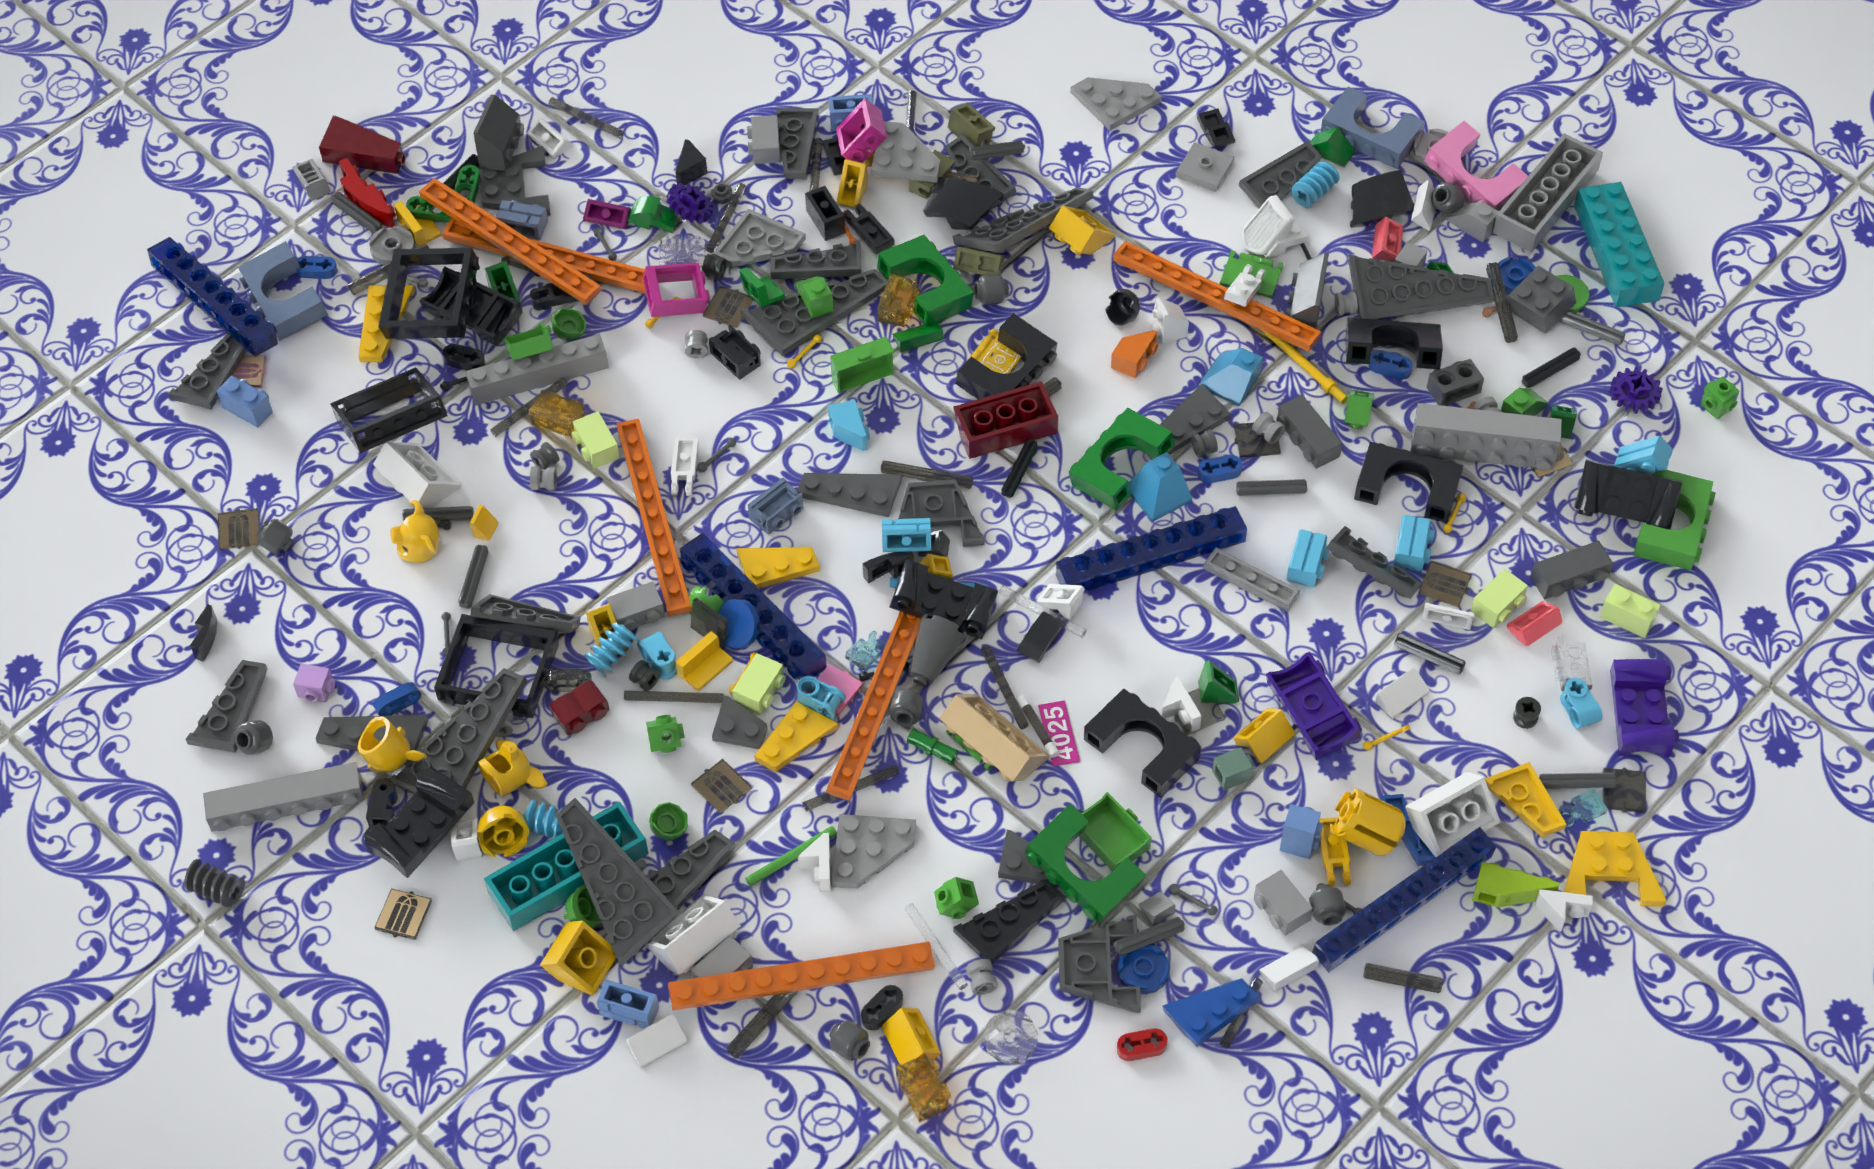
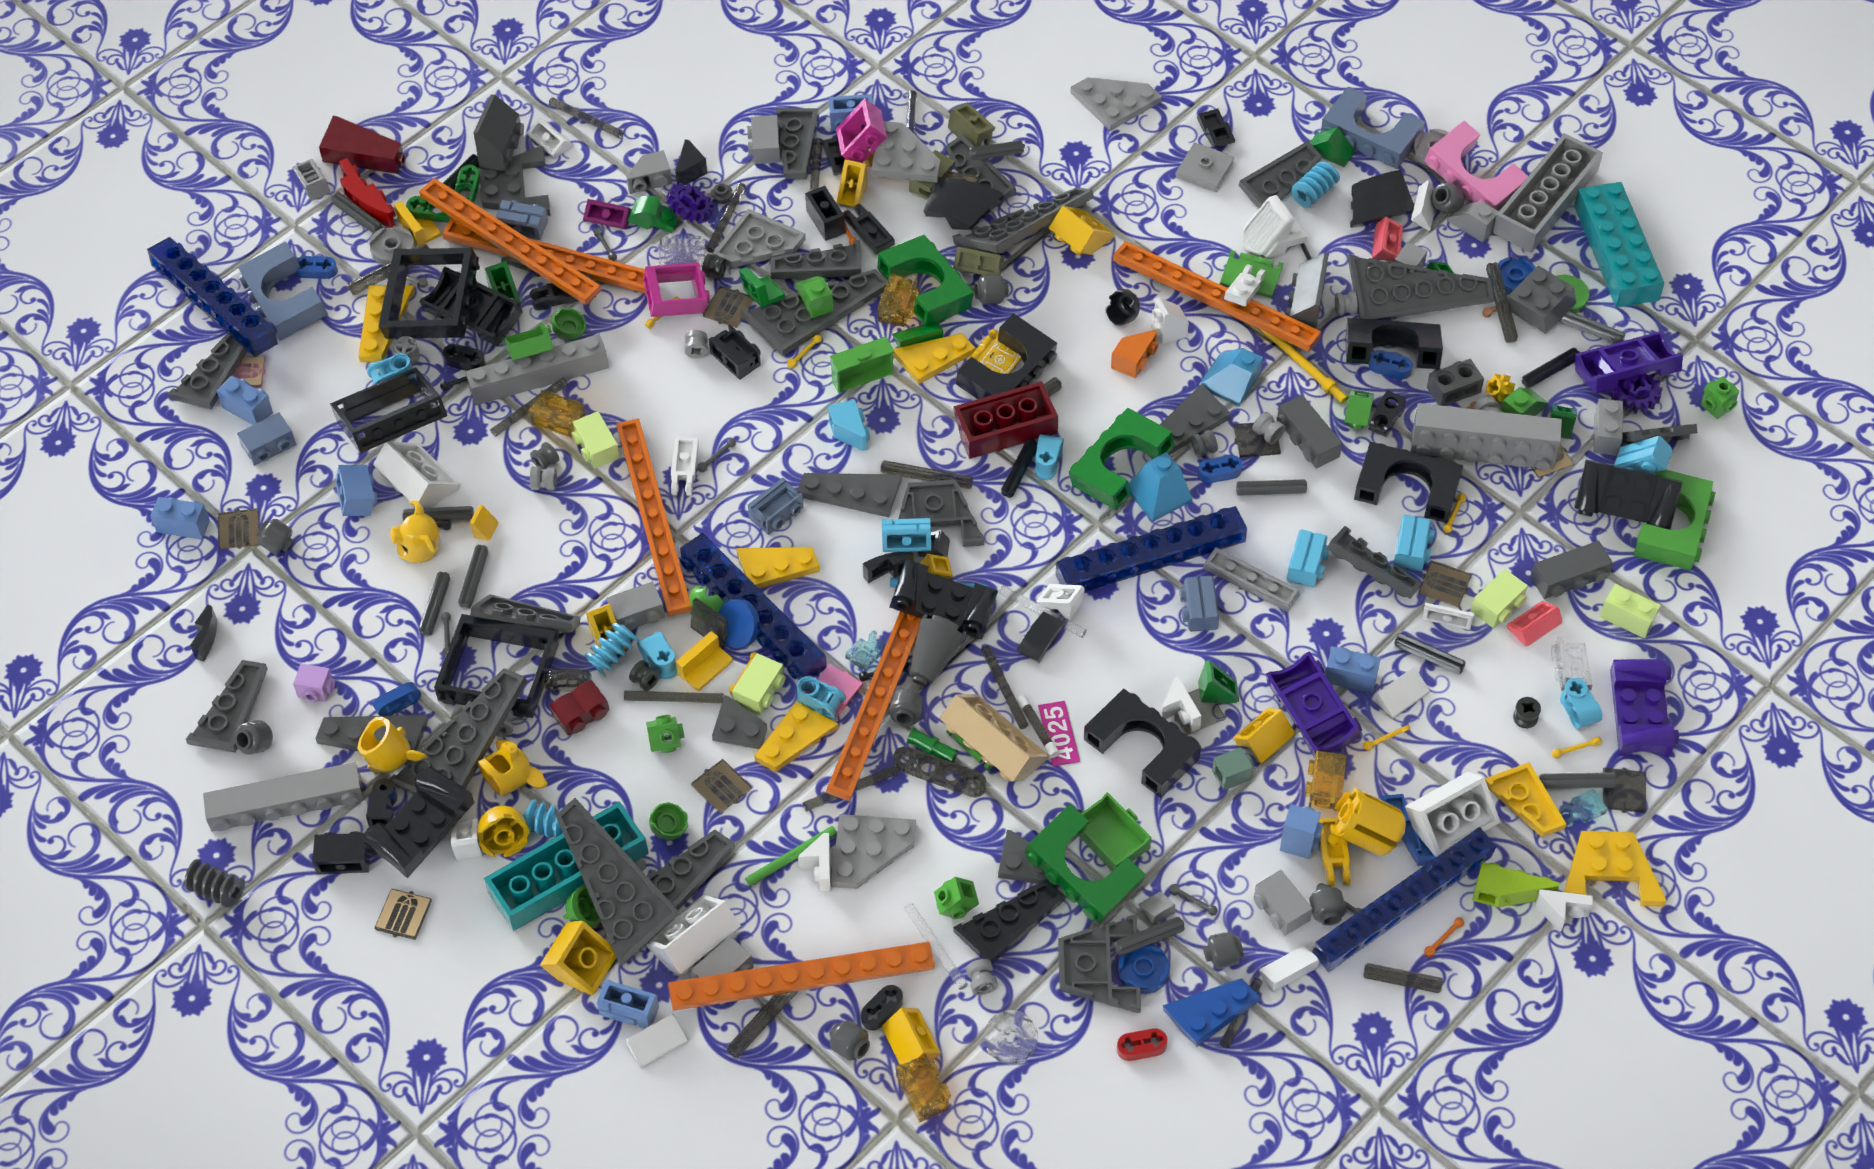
(180, 518): none -> medium blue brick
(266, 438): none -> sand blue hinge
(340, 853): none -> black brick
(355, 490): none -> medium blue brick
(389, 368): none -> medium azure piece
(407, 344): none -> light grey wheel
(434, 603): none -> dark grey axle
(649, 173): none -> light grey slope
(933, 356): none -> yellow wing
(941, 768): none -> clear smoke beam
(1047, 456): none -> medium azure piece
(1200, 603): none -> sand blue brick
(1223, 950): none -> dark grey head
(1327, 779): none -> clear yellow hinge
(1352, 669): none -> medium blue brick
(1387, 413): none -> black leg
(1430, 950): none -> orange hinge
(1499, 387): none -> yellow gear
(1556, 753): none -> yellow hinge
(1608, 364): none -> dark purple piece
(1608, 427): none -> light grey brick
(1680, 432): none -> dark grey wing

